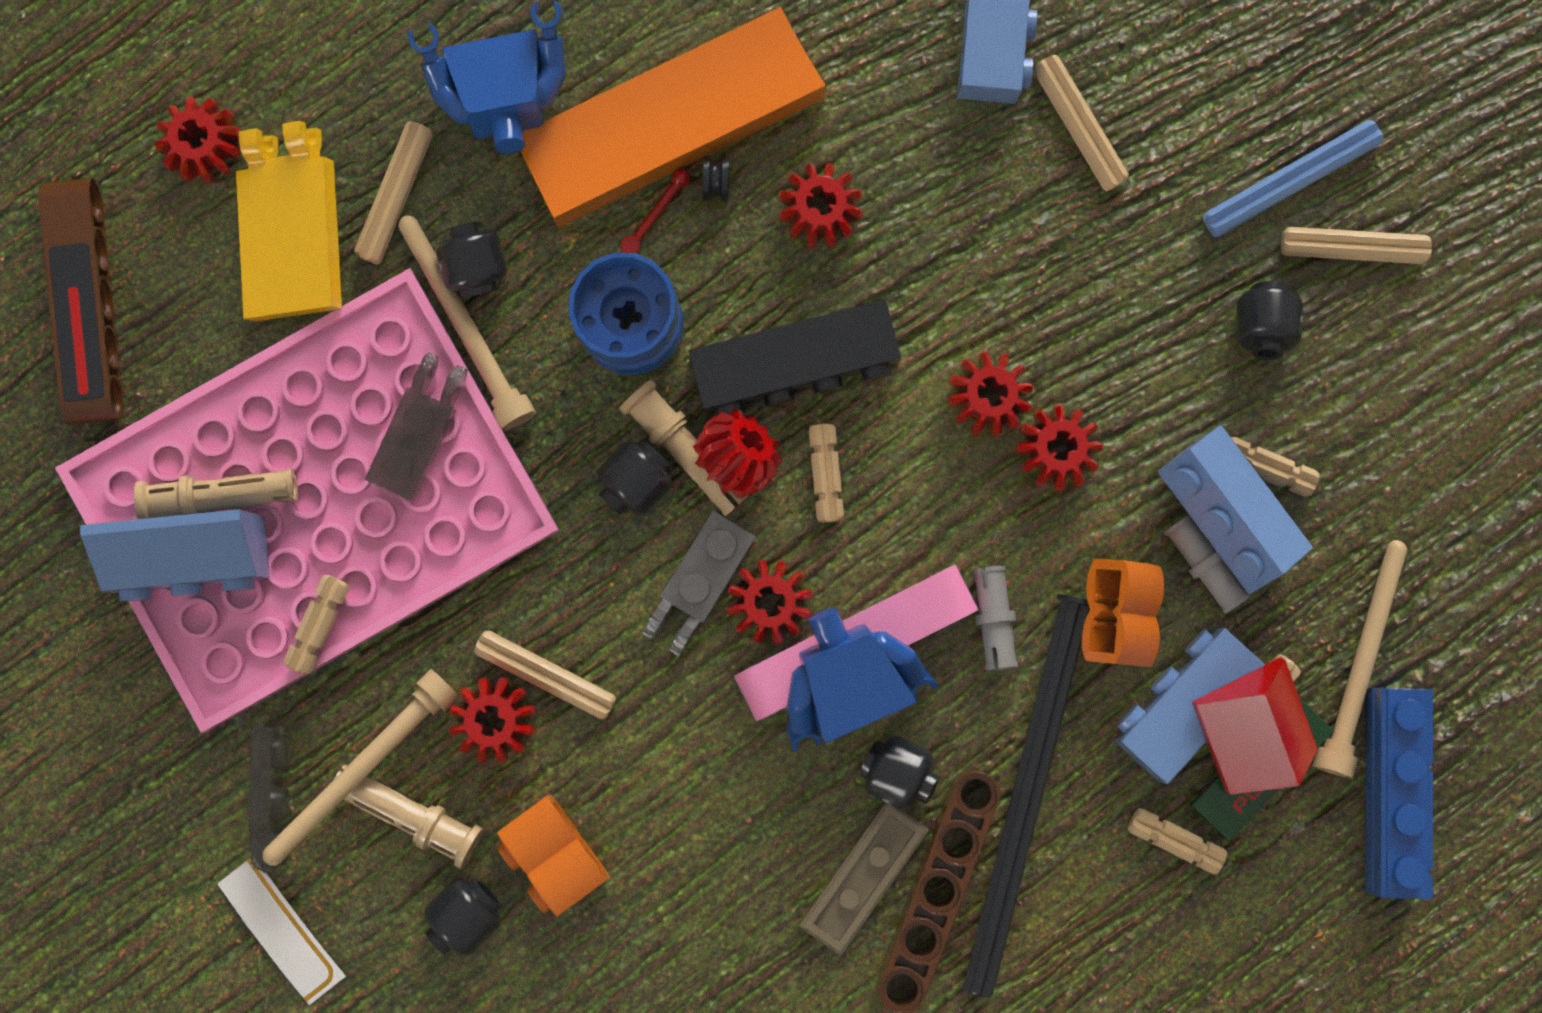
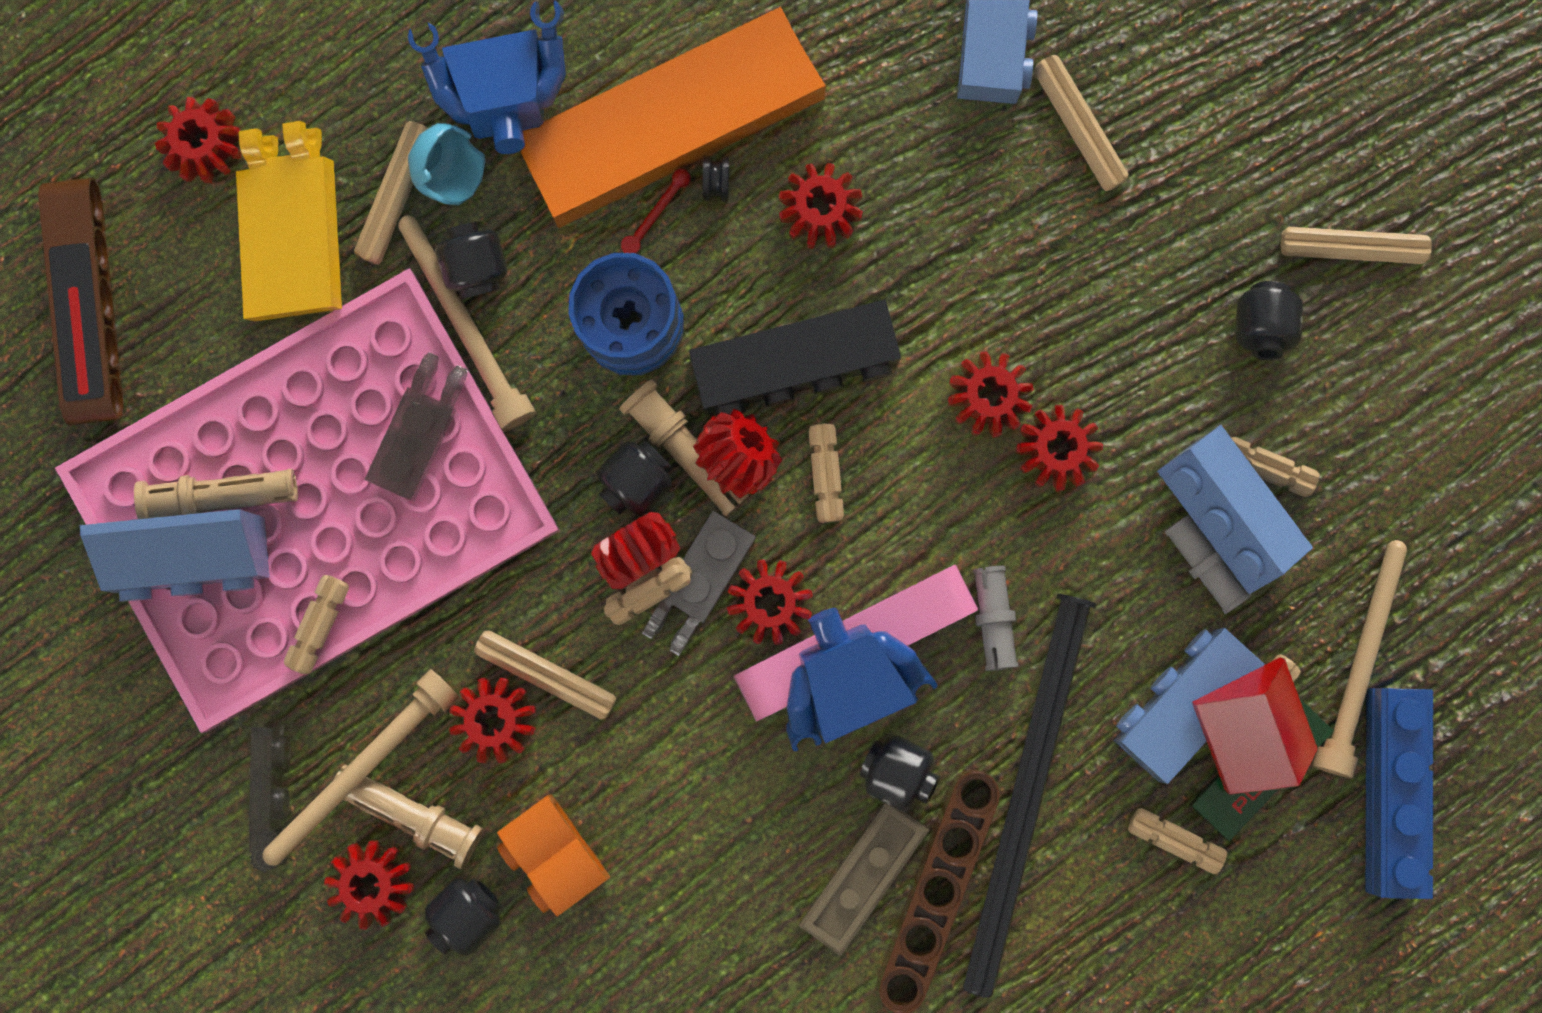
(281, 931): white sticker -> none
(376, 903): none -> red gear
(446, 164): none -> medium azure hair
(635, 550): none -> red gear
(648, 591): none -> tan axle
(1123, 612): orange brick -> none
(1293, 178): medium blue axle -> none

